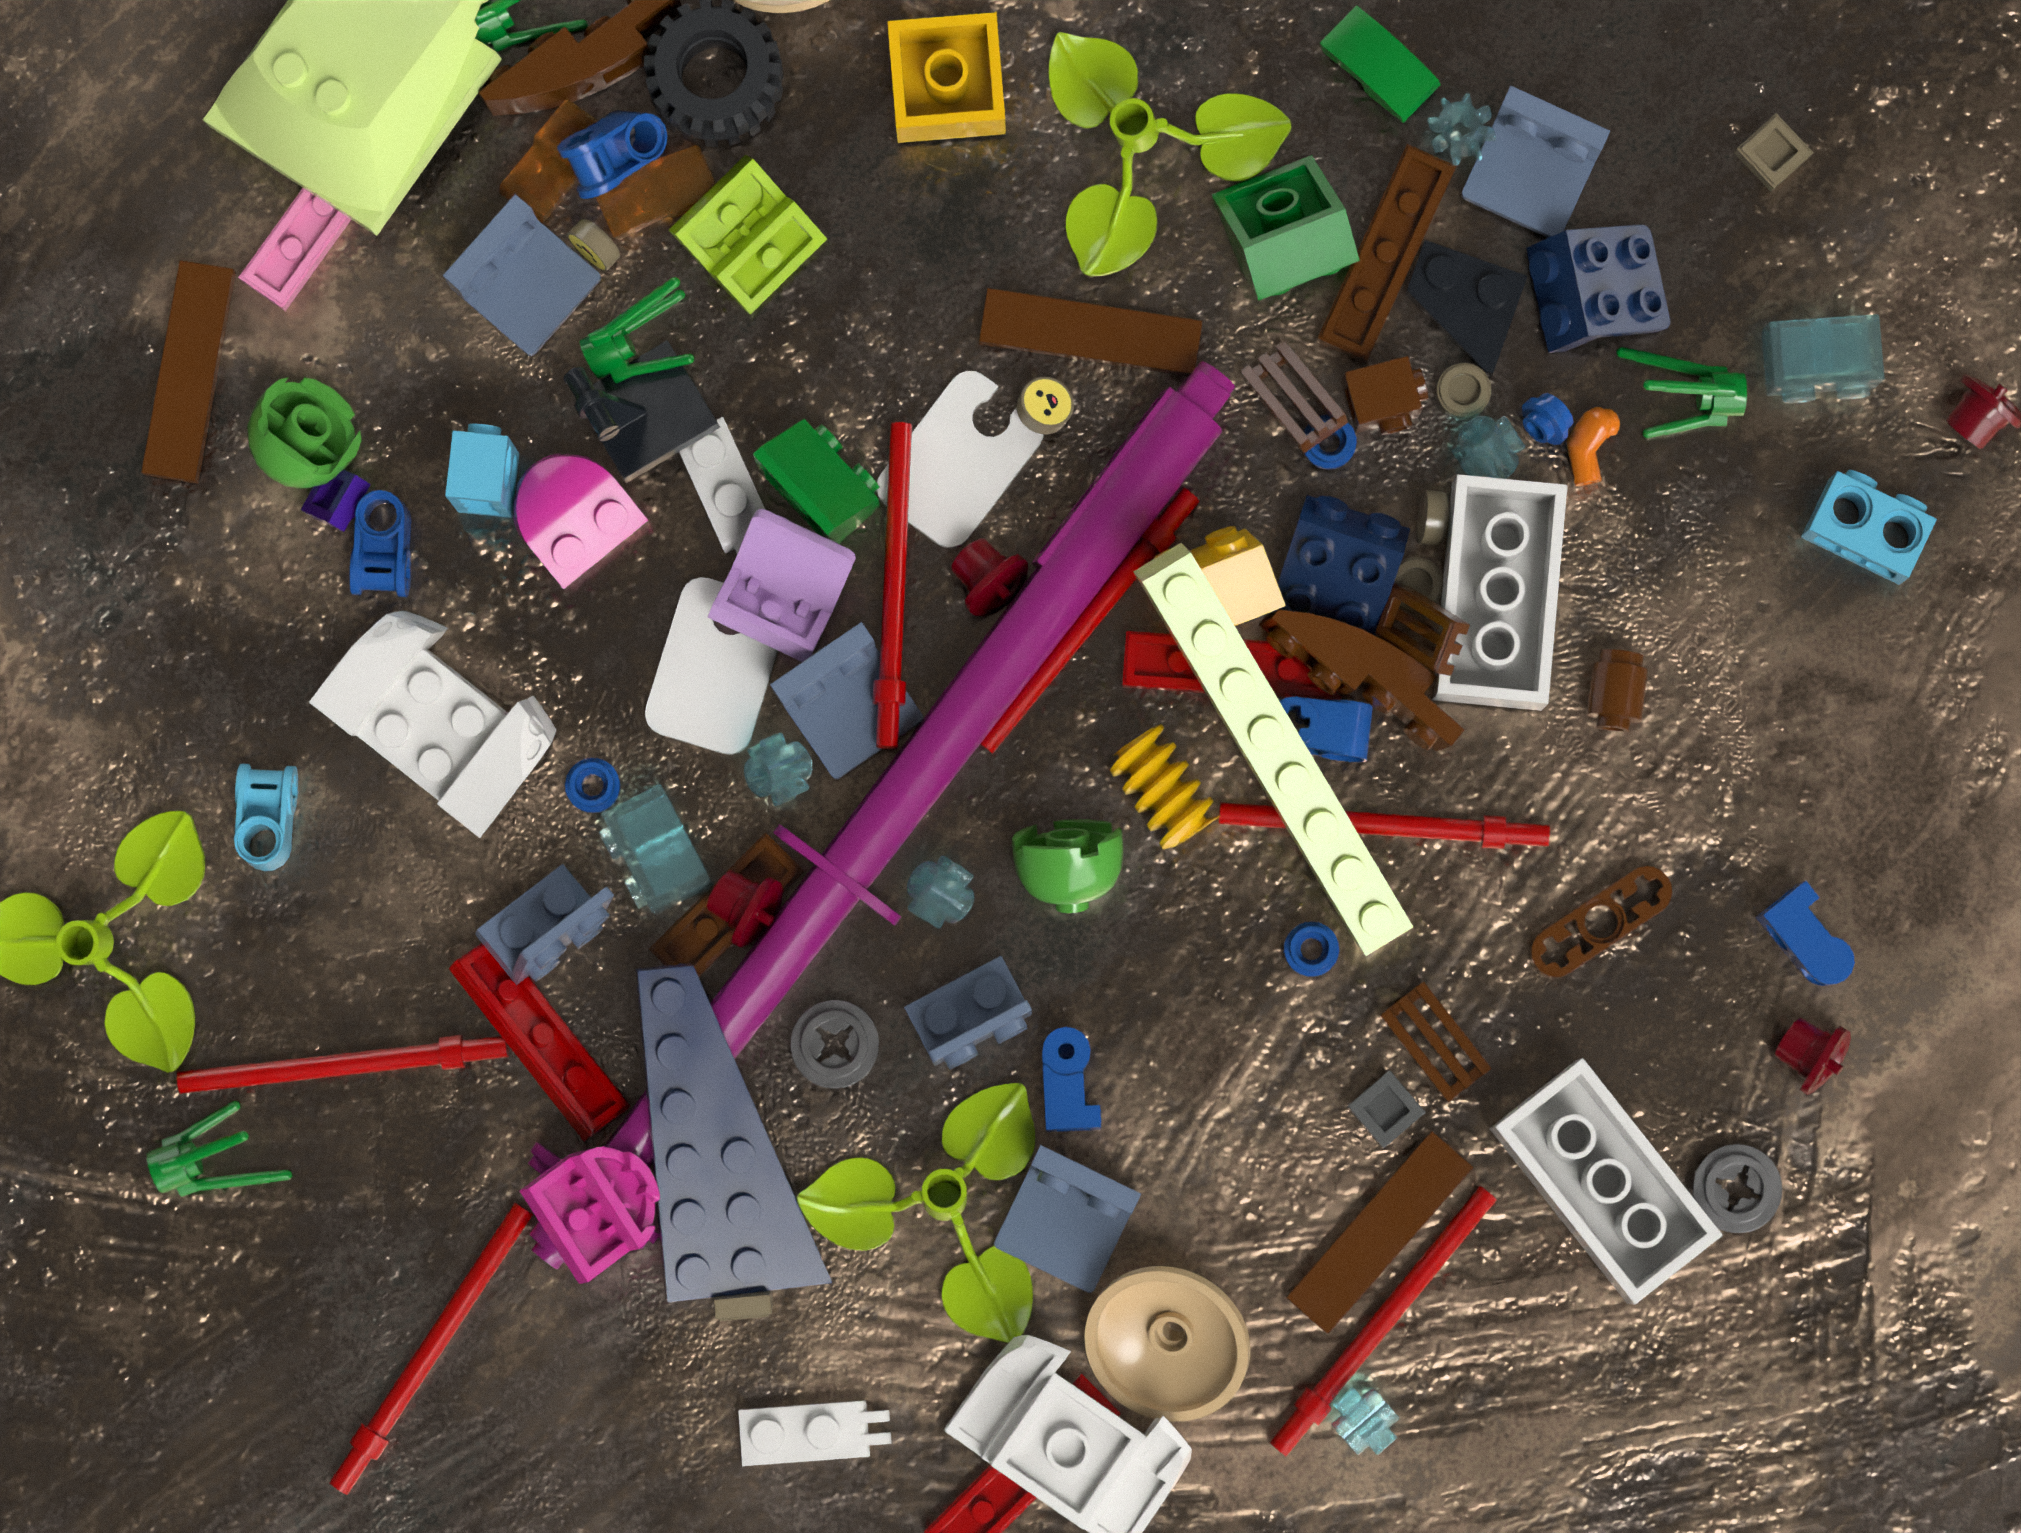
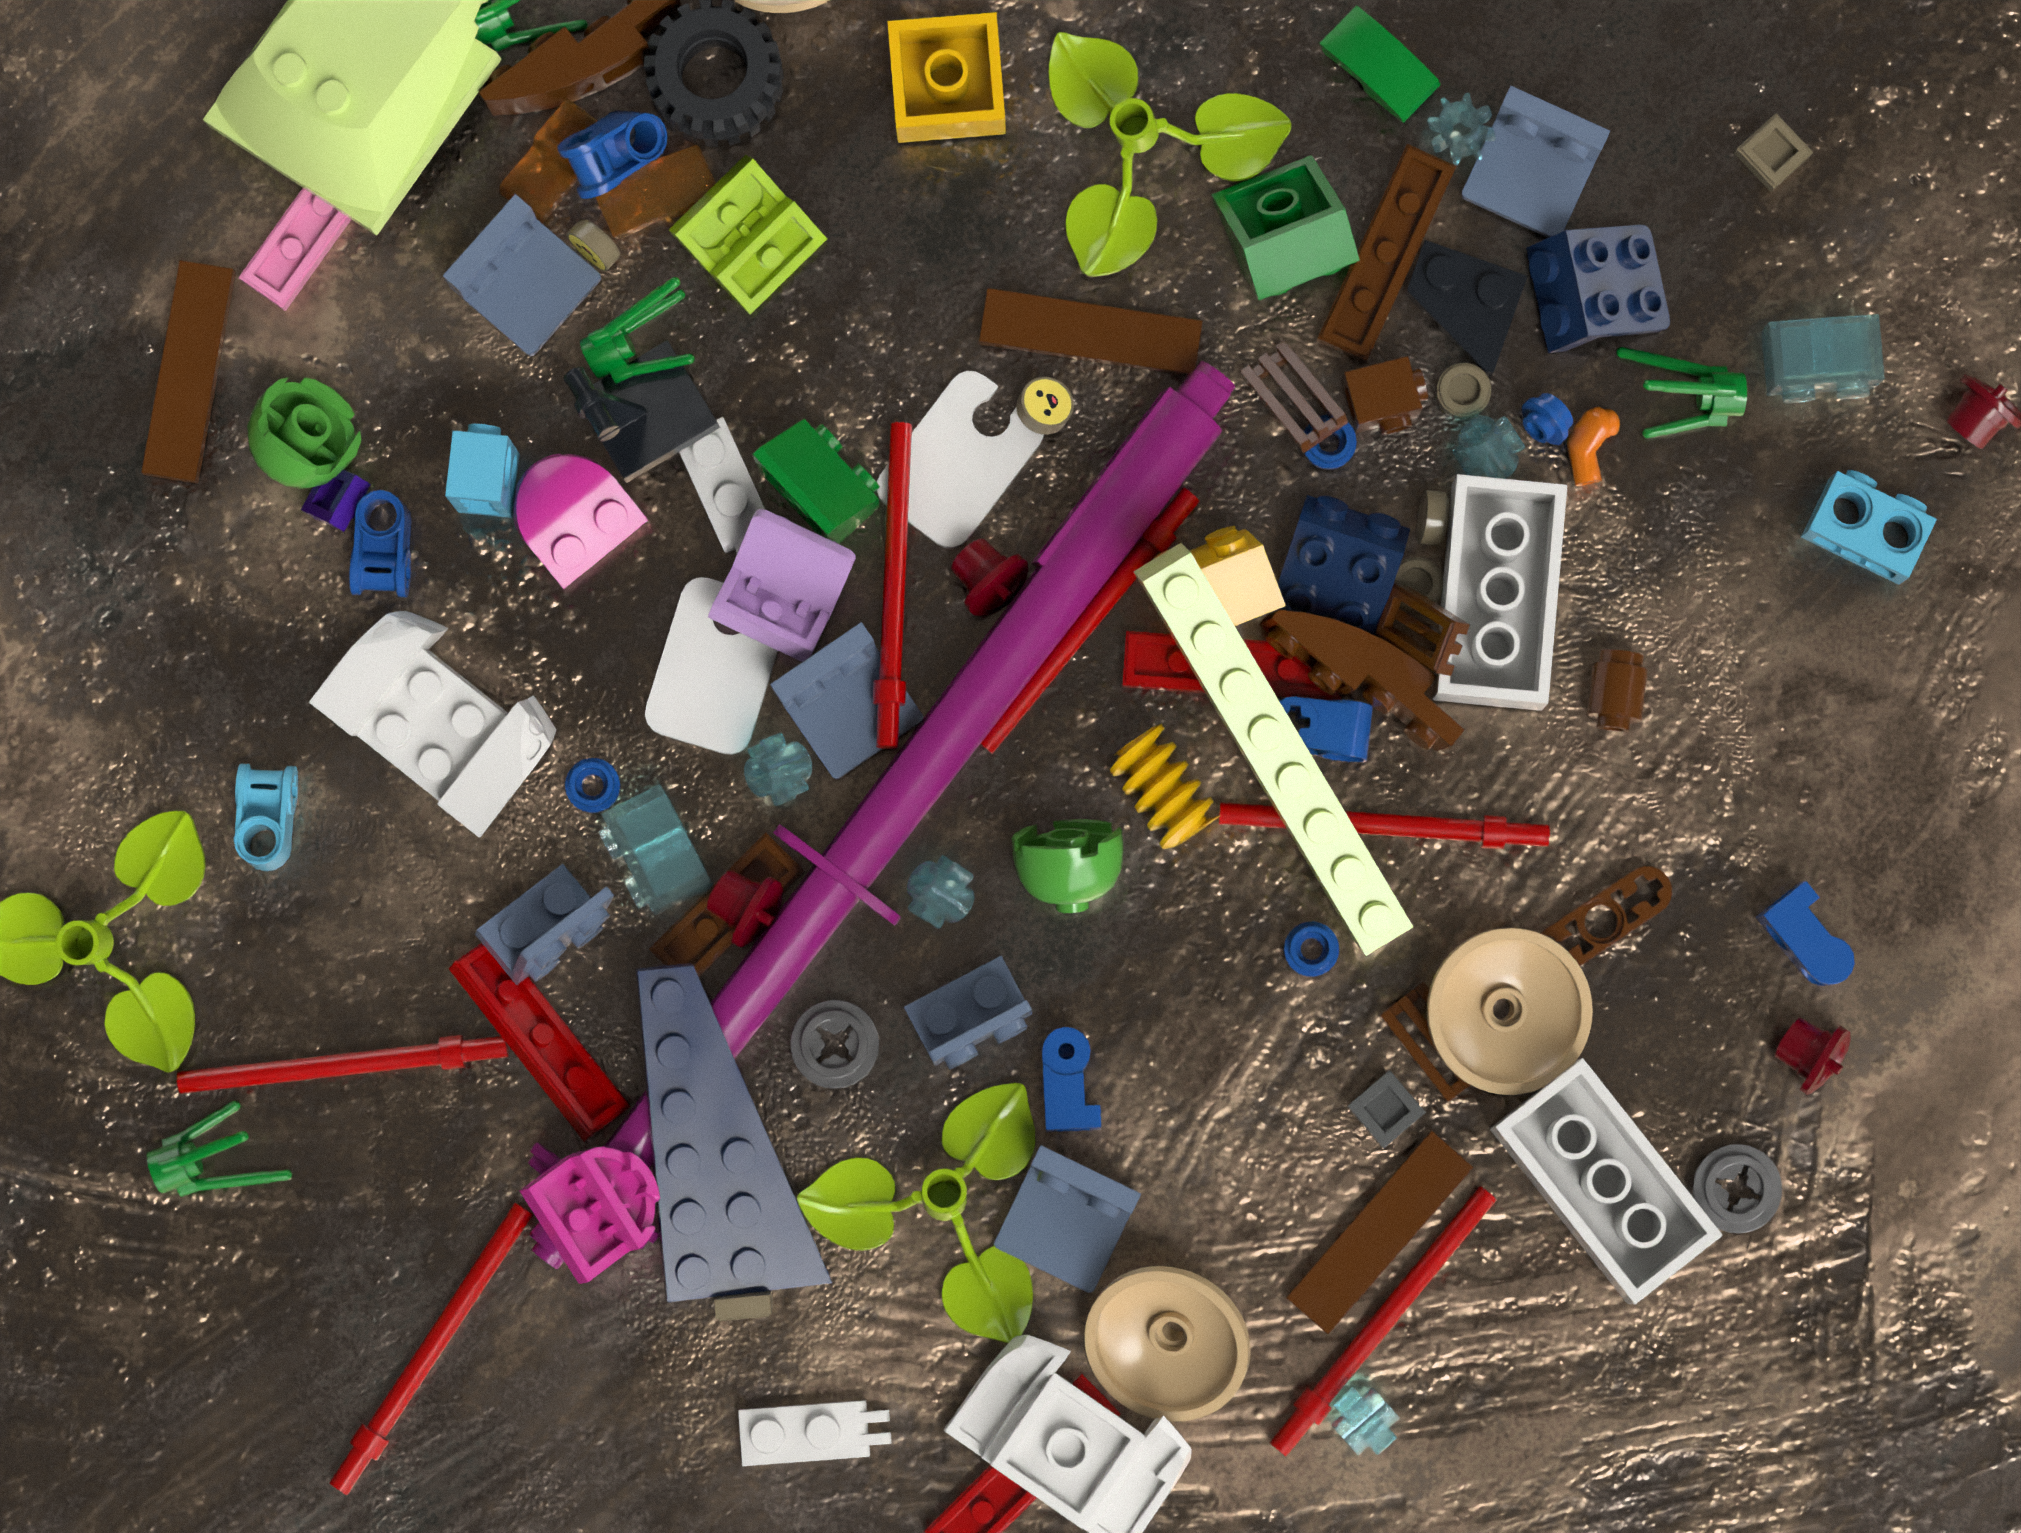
(1545, 1020): none -> tan dish

